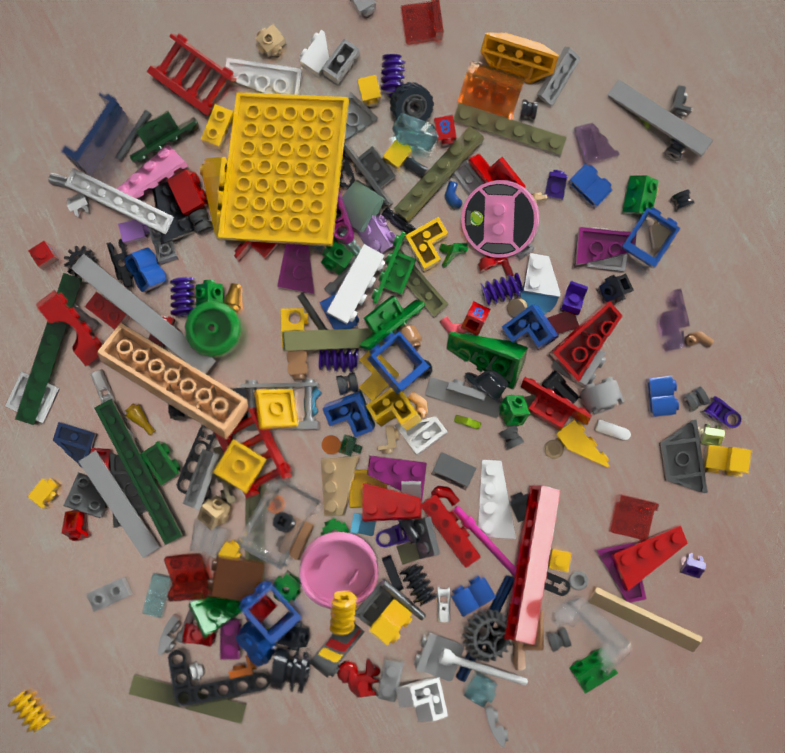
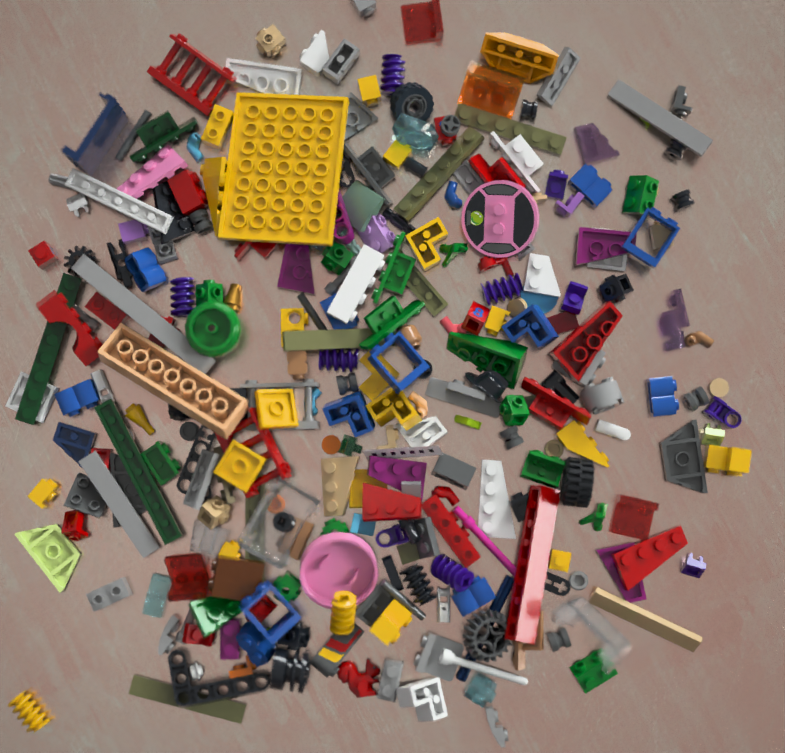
(51, 552): none -> yellowish green wing
(77, 398): none -> blue brick
(189, 431): none -> dark grey plate
(193, 146): none -> medium azure arm
(404, 452): none -> white sticker
(451, 121): none -> dark grey wheel
(451, 573): none -> dark purple piece
(495, 320): none -> yellow brick
(521, 157): none -> white bracket
(543, 468): none -> green bracket
(572, 202): none -> medium lavender bracket
(577, 482): none -> black tyre
(596, 517): none -> green piece
(718, 387): none -> tan tile

